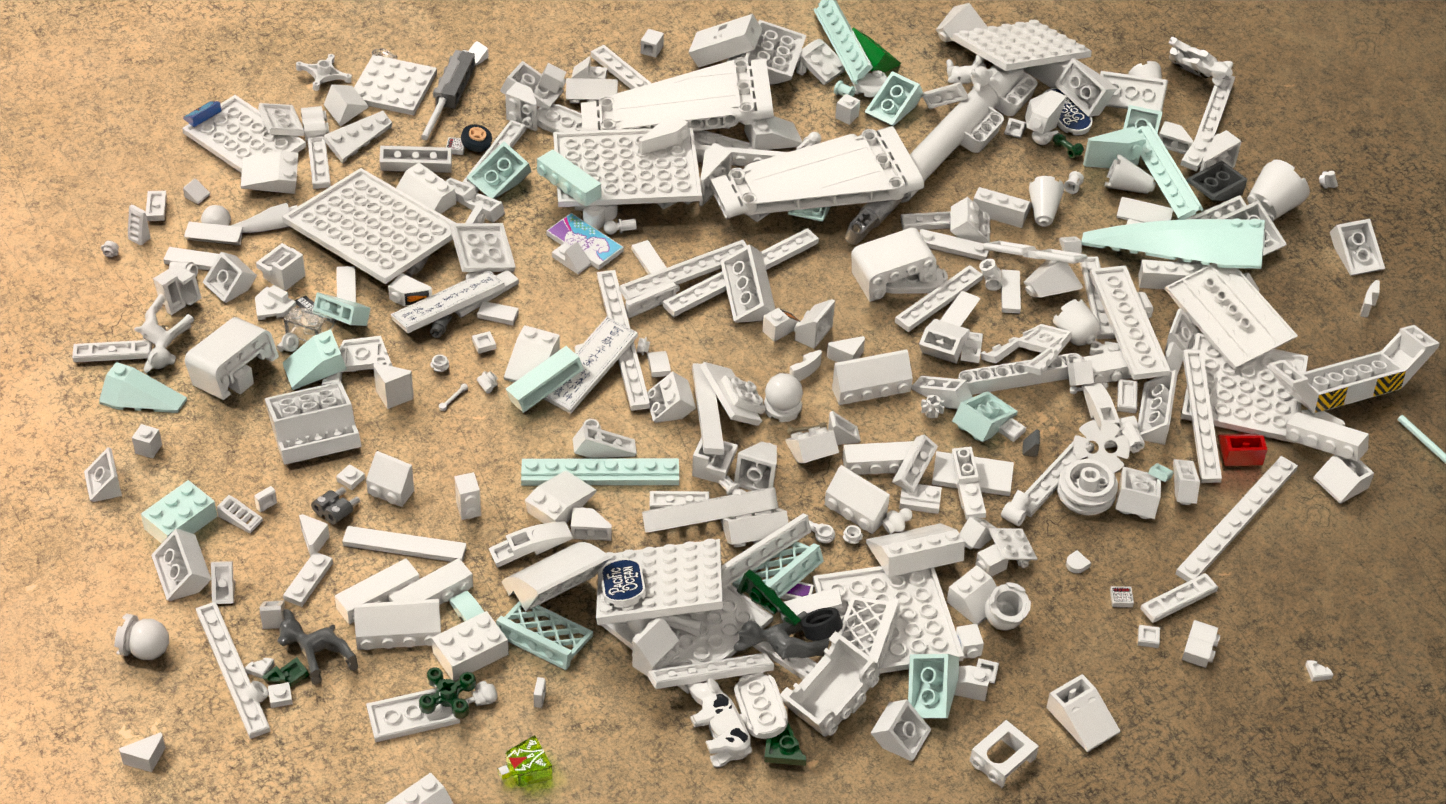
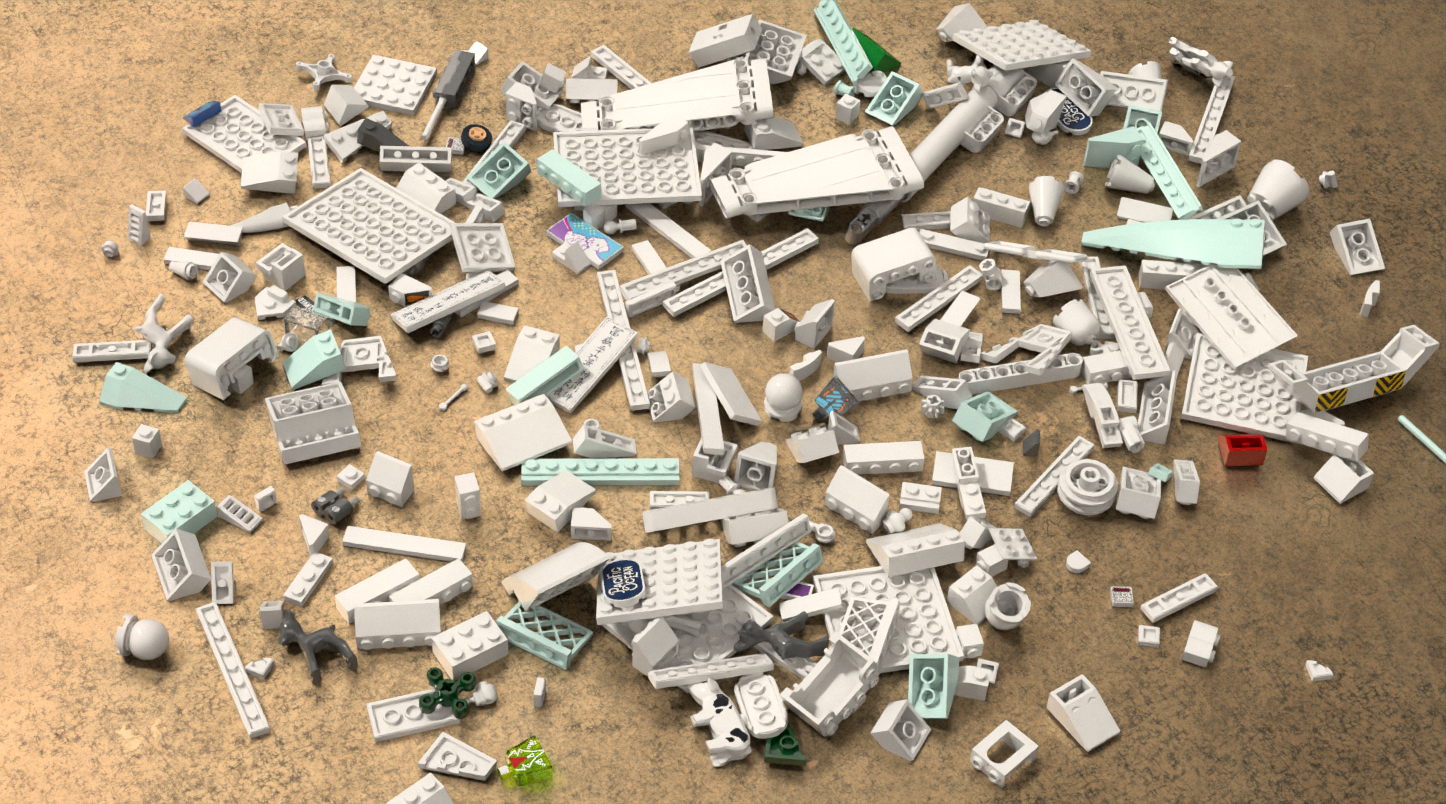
(143, 753): white slope -> none
(178, 288): white plate -> none
(216, 215): white piece -> none
(257, 691): white tile -> none
(280, 695): white plate -> none
(291, 672): dark green slope -> none
(375, 135): none -> dark grey slope
(384, 53): clear arm -> none
(393, 384): white slope -> none
(457, 758): none -> white wing
(465, 606): light aqua slope -> none
(522, 432): none -> white slope
(530, 539): white slope -> none
(652, 43): white brick -> none
(669, 229): none -> white tile
(743, 394): white tile -> none
(765, 596): dark green wing -> none
(812, 139): white axle -> none
(821, 623): black tyre -> none
(834, 398): none -> torso
(852, 534): white plate -> none
(915, 463): white slope -> none
(1016, 509): white piece -> none
(1071, 244): white slope -> none
(1073, 150): dark green bar -> none
(1080, 372): white brick -> none
(1107, 432): white piece -> none
(1197, 151): white plate -> none
(1202, 416): white plate -> none
(1219, 182): dark grey slope -> none
(1236, 519): white plate -> none

